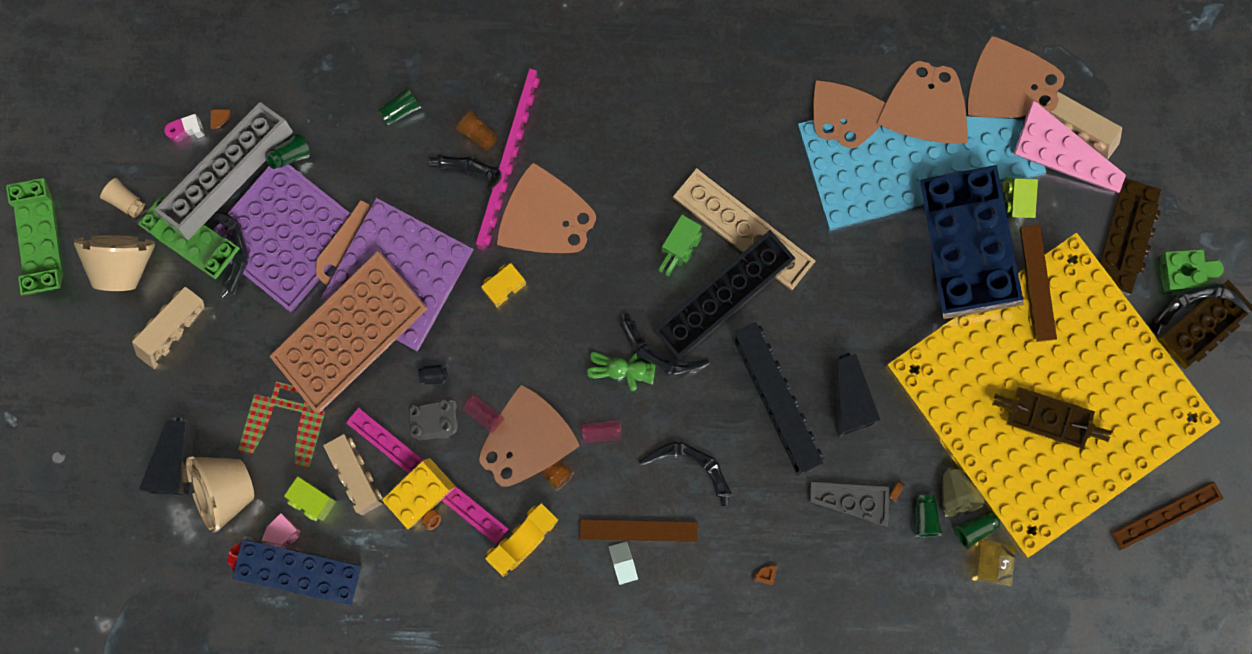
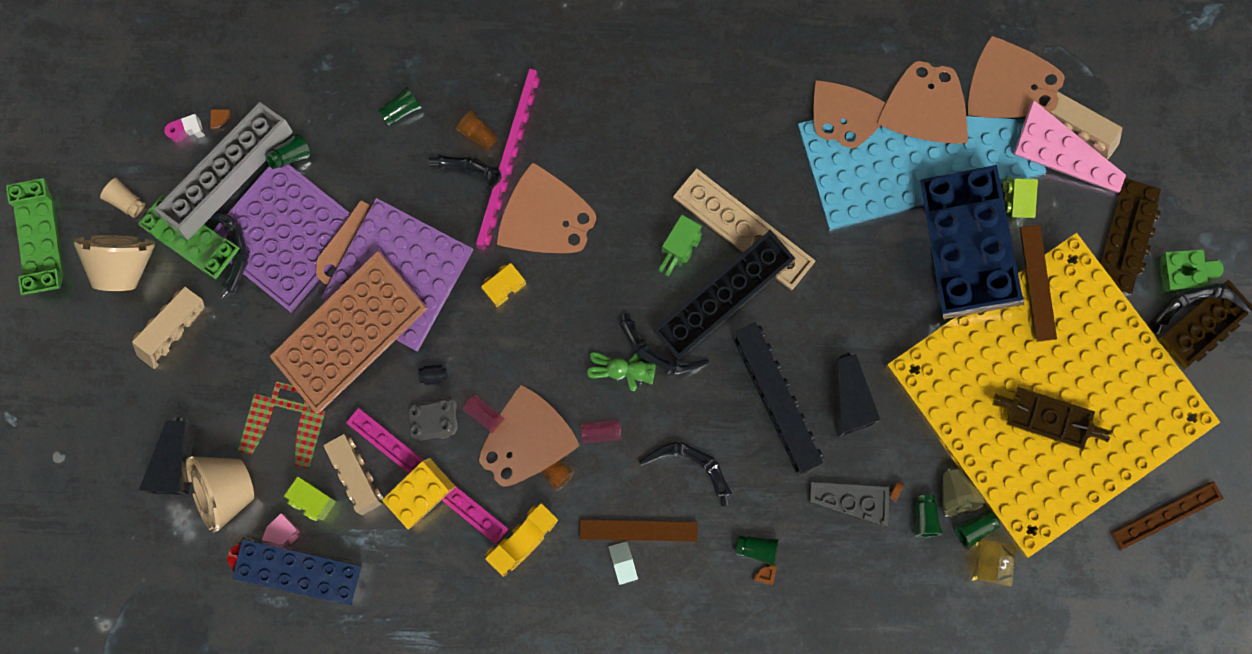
(431, 520): dark orange tile -> none
(758, 549): none -> dark green plant

